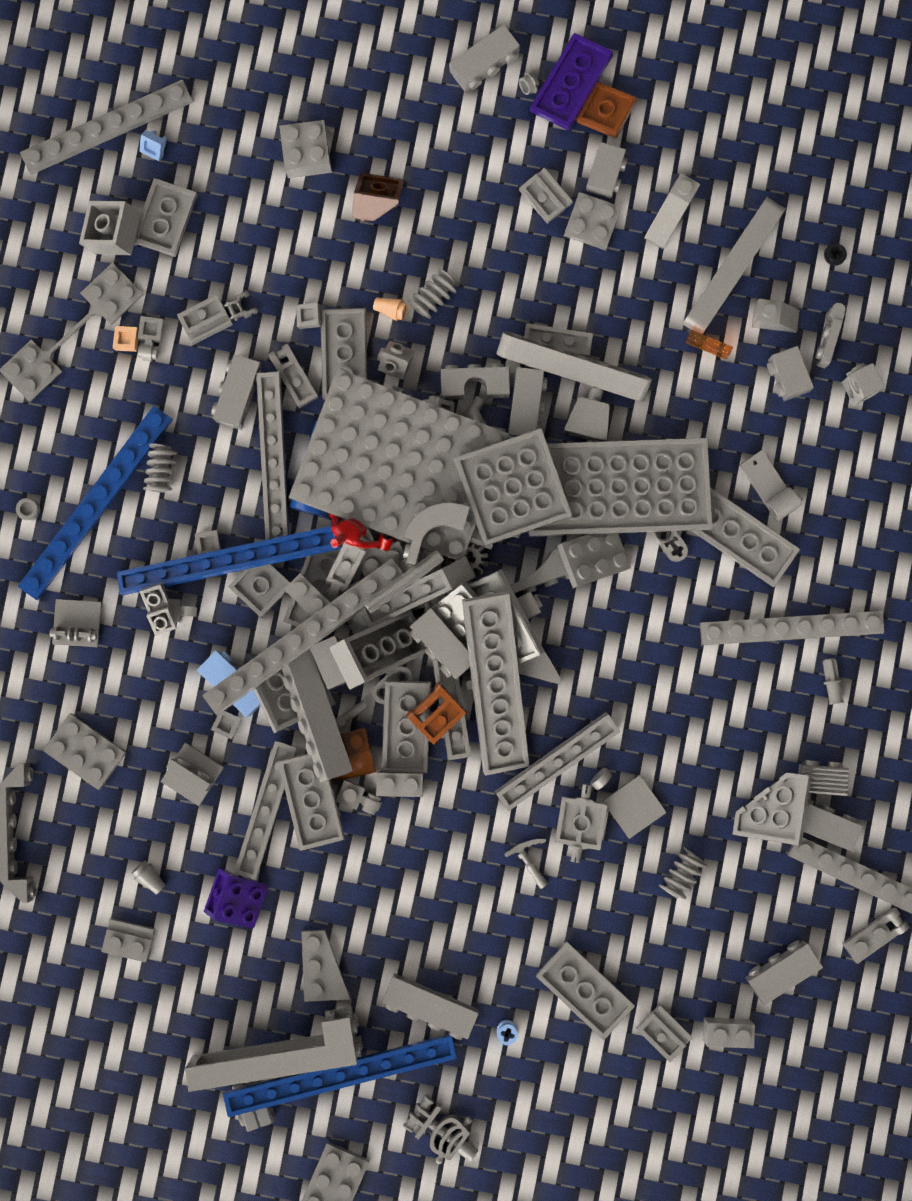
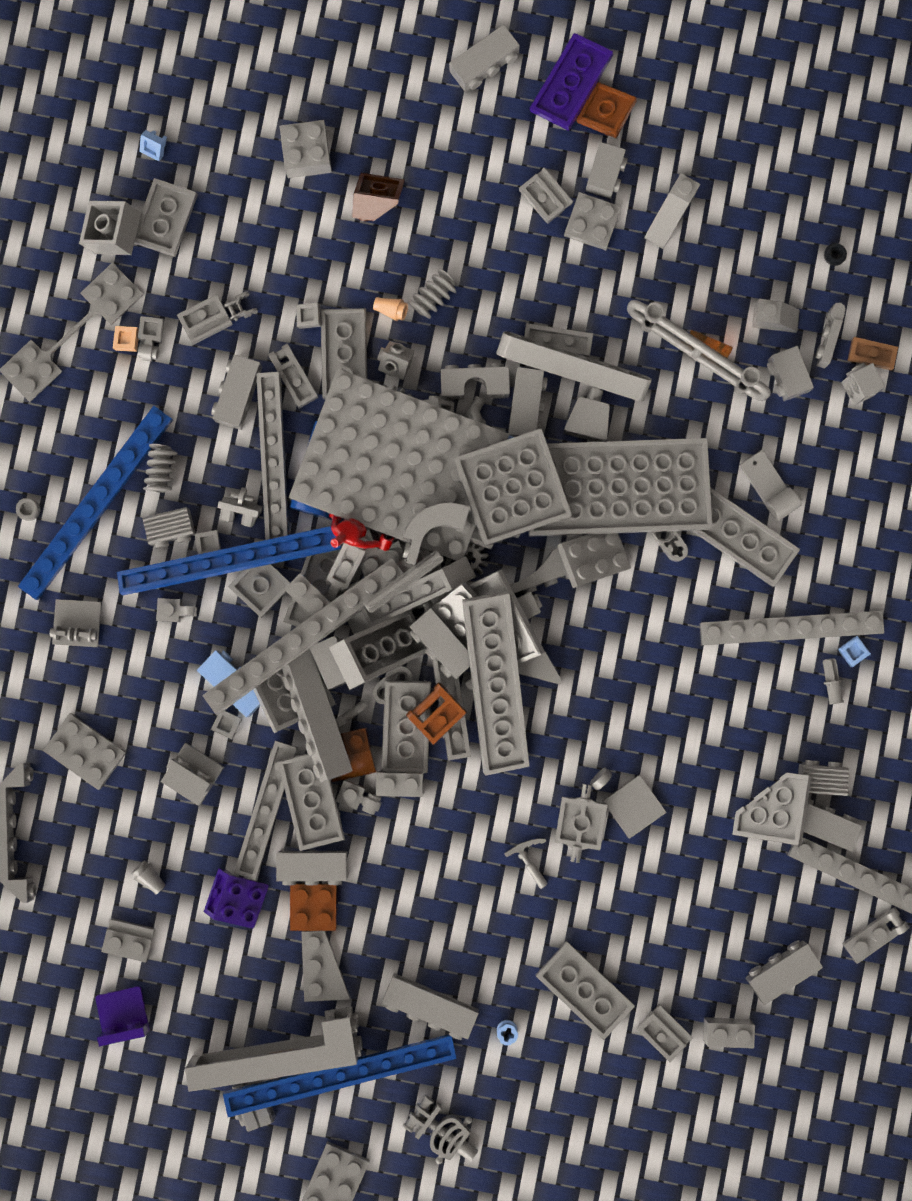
(106, 127): light grey plate -> none
(122, 1016): none -> dark purple bracket
(159, 608): light grey slope -> none
(169, 527): none -> light grey brick
(230, 506): none -> light grey hips
(311, 867): none -> light grey brick
(313, 907): none -> dark orange plate
(528, 83): light grey plate -> none
(557, 761): light grey plate -> none
(683, 875): light grey piece -> none
(734, 266): light grey beam -> none
(749, 377): none -> light grey bar
(854, 651): none -> light blue tile
(873, 352): none -> medium nougat plate

